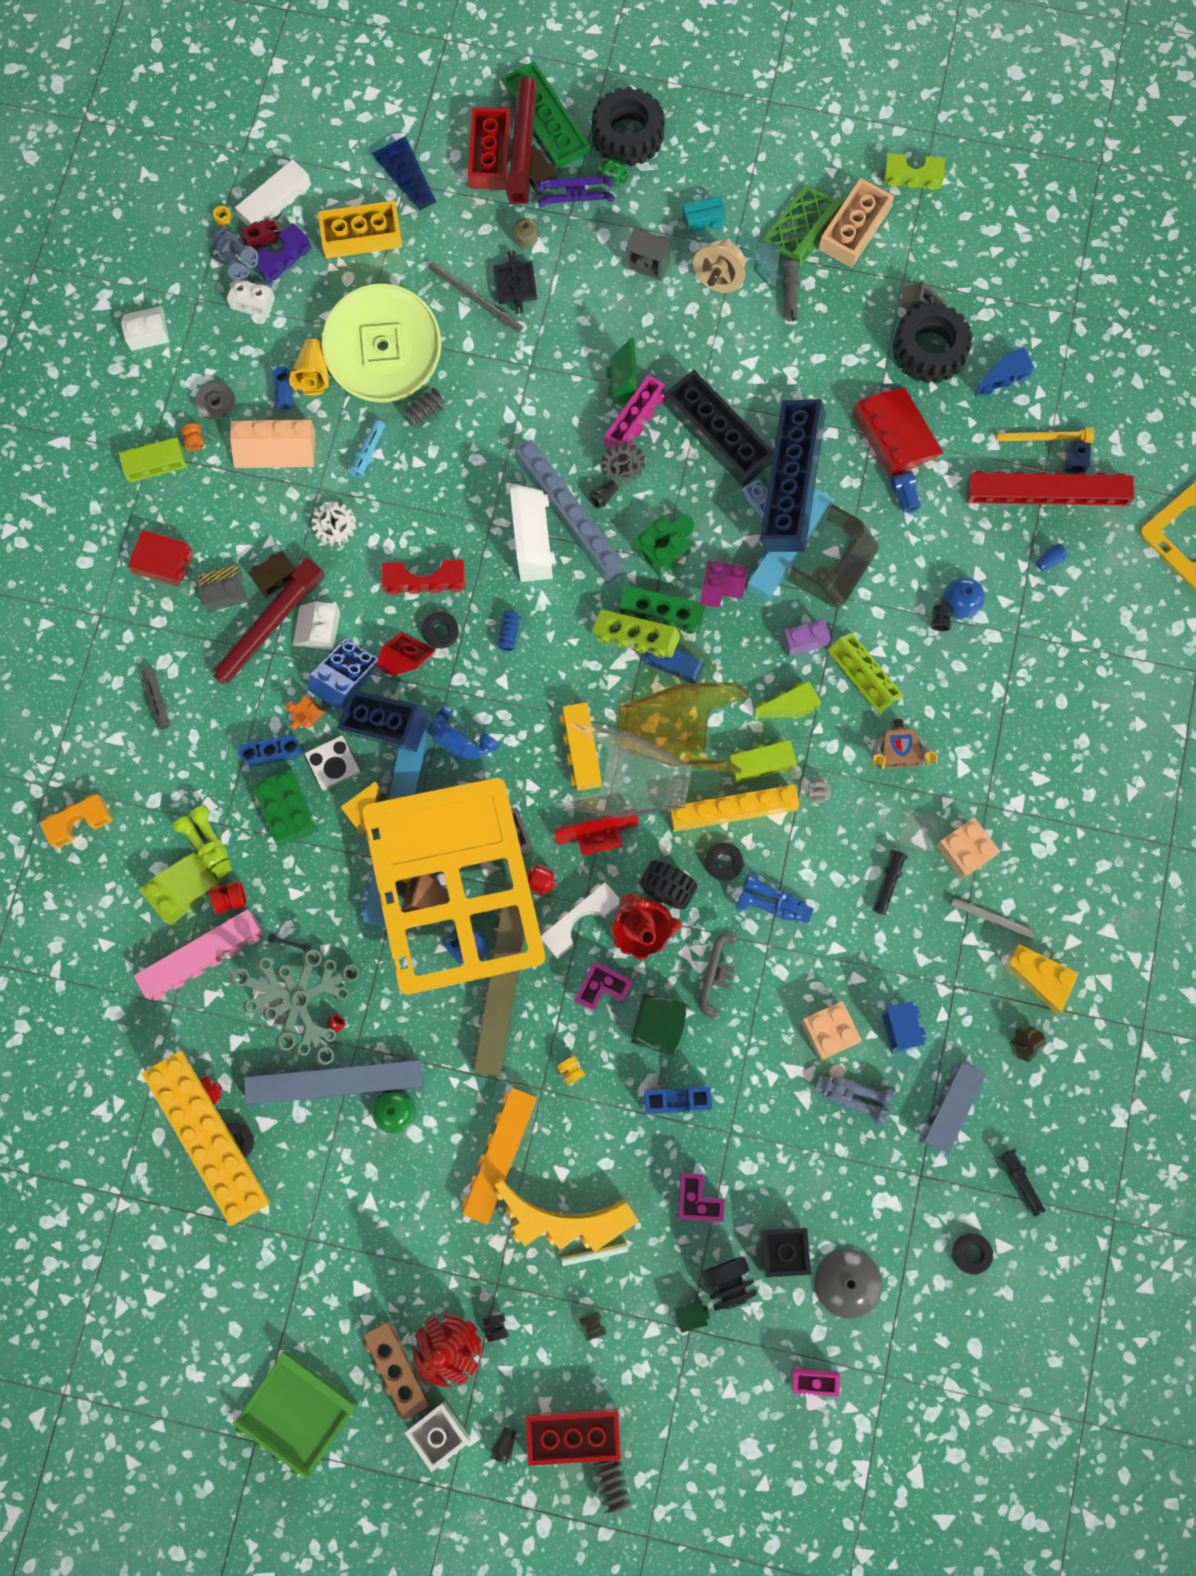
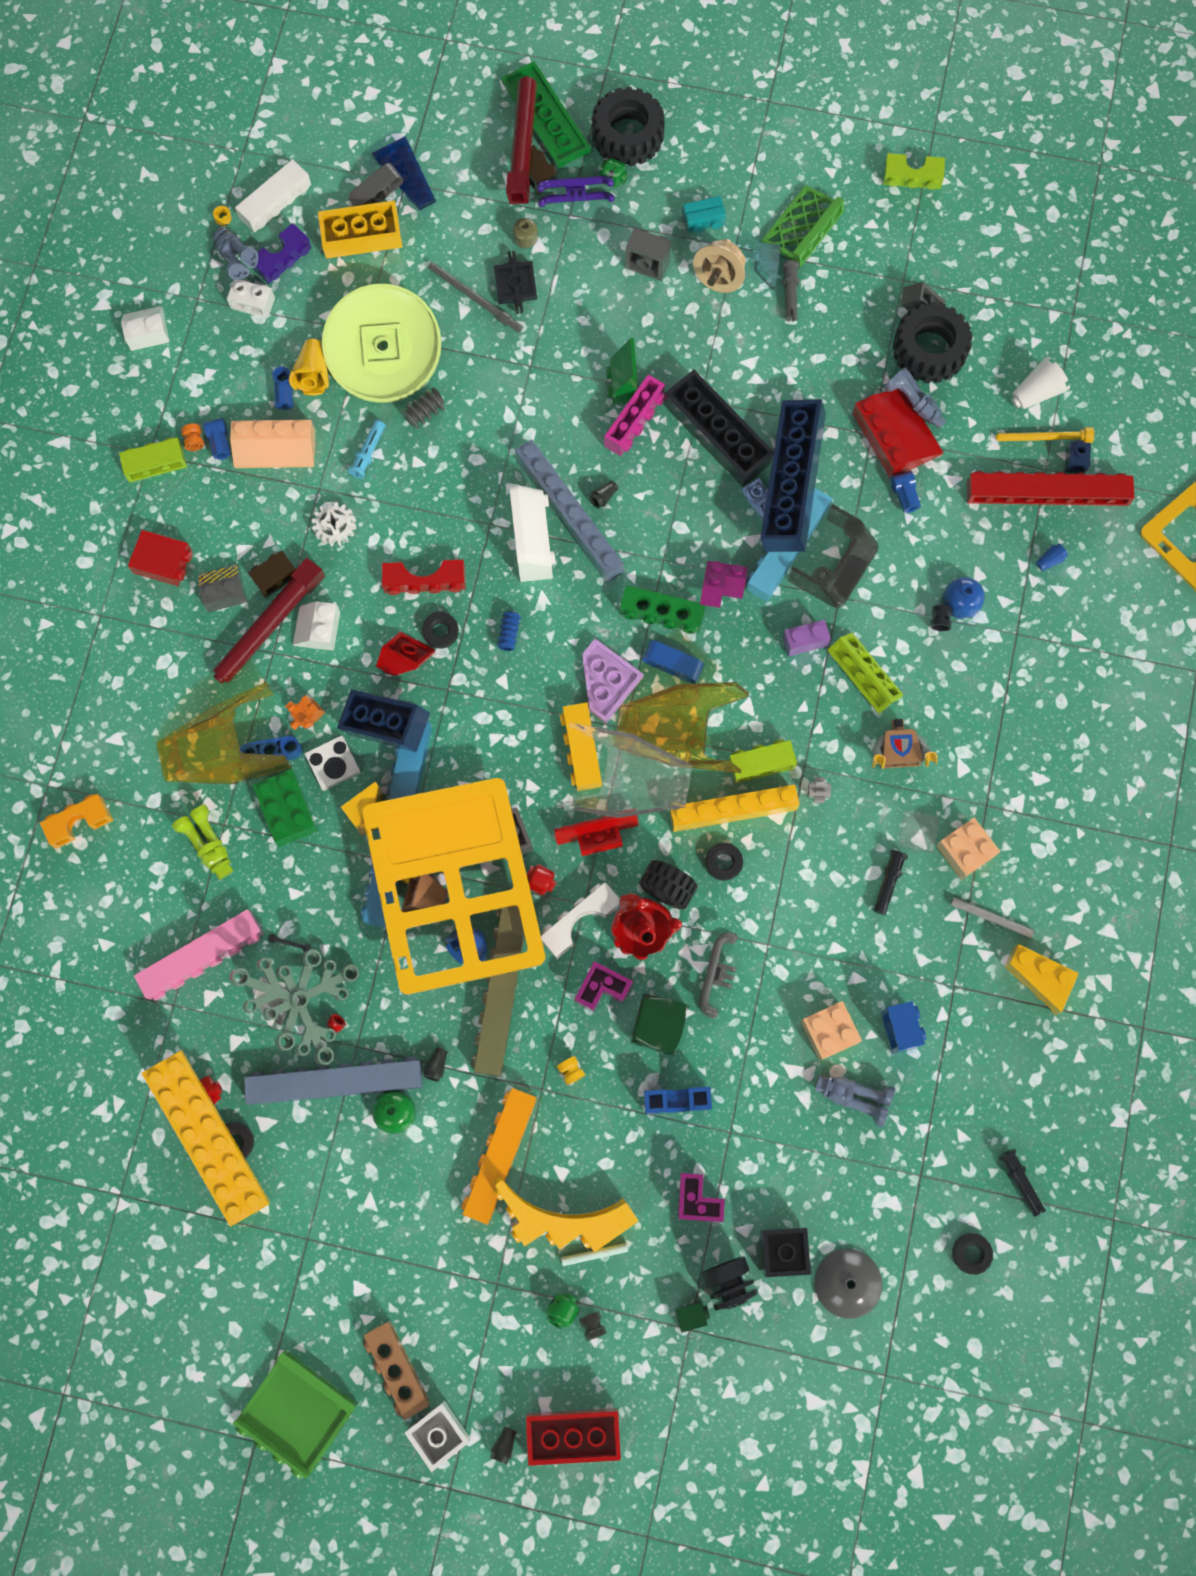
(157, 707): dark grey pin -> none
(179, 888): lime slope -> none
(209, 747): none -> clear yellow windscreen
(213, 393): dark grey dish -> none
(217, 435): none -> blue piece
(226, 897): red wheel -> none
(260, 233): dark red leg -> none
(340, 672): blue slope -> none
(377, 186): none -> dark grey beam
(435, 1066): none -> pearl dark grey cone
(447, 1350): red plant -> none
(456, 741): blue torso -> none
(489, 148): red brick -> none
(493, 1322): black wheel -> none
(562, 1310): none -> green head
(607, 680): none -> lavender plate
(608, 622): lime brick -> none
(612, 1485): dark grey piece -> none
(623, 462): dark grey gear -> none
(664, 542): green brick -> none
(786, 907): blue piece -> none
(795, 703): lime slope -> none
(815, 1382): dark pink brick -> none
(856, 222): light nougat brick -> none
(921, 403): none -> sand blue piece
(953, 1108): sand blue brick -> none
(1011, 368): blue slope -> none
(1028, 1043): dark brown piece -> none
(1041, 384): none -> white cone

